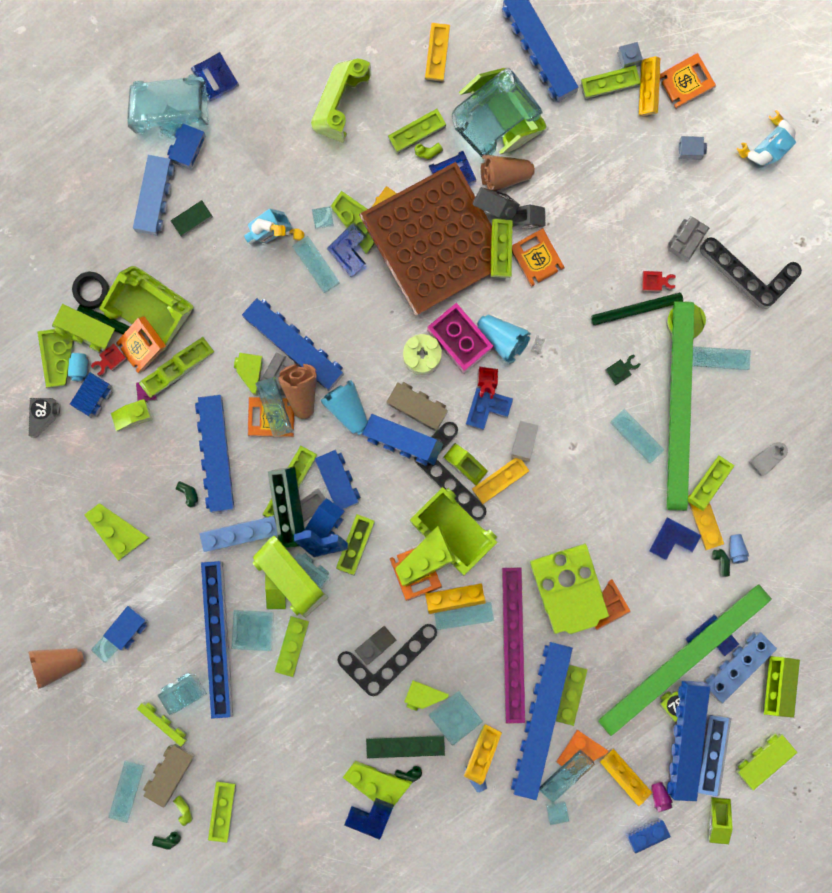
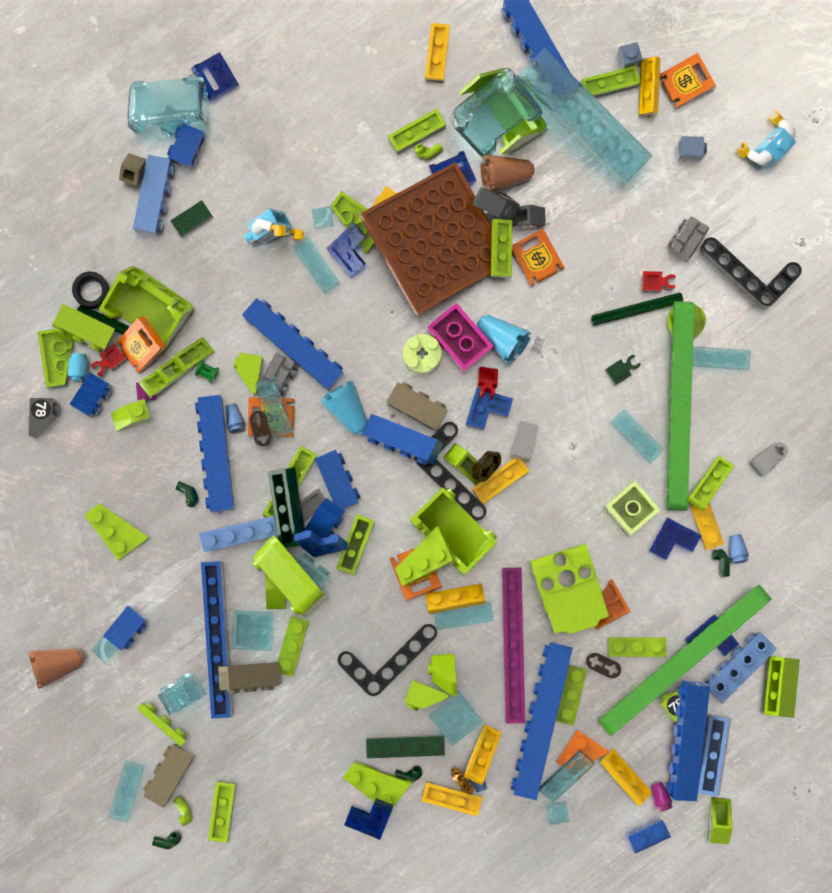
(132, 169): none -> dark tan brick
(206, 371): none -> green bush
(234, 419): none -> medium blue cone
(249, 677): none -> dark tan brick
(265, 428): none -> dark brown beam
(299, 388): nougat cone -> none
(327, 118): lime windscreen -> none
(375, 645): dark grey slope -> none
(443, 672): none -> lime slope
(452, 799): none -> yellow plate
(462, 781): none -> pearl gold gear
(486, 466): none -> dark brown beam
(584, 116): none -> clear light blue brick
(600, 669): none -> dark brown beam
(632, 508): none -> yellowish green brick
(636, 647): none -> lime plate
(765, 761): lime brick -> none

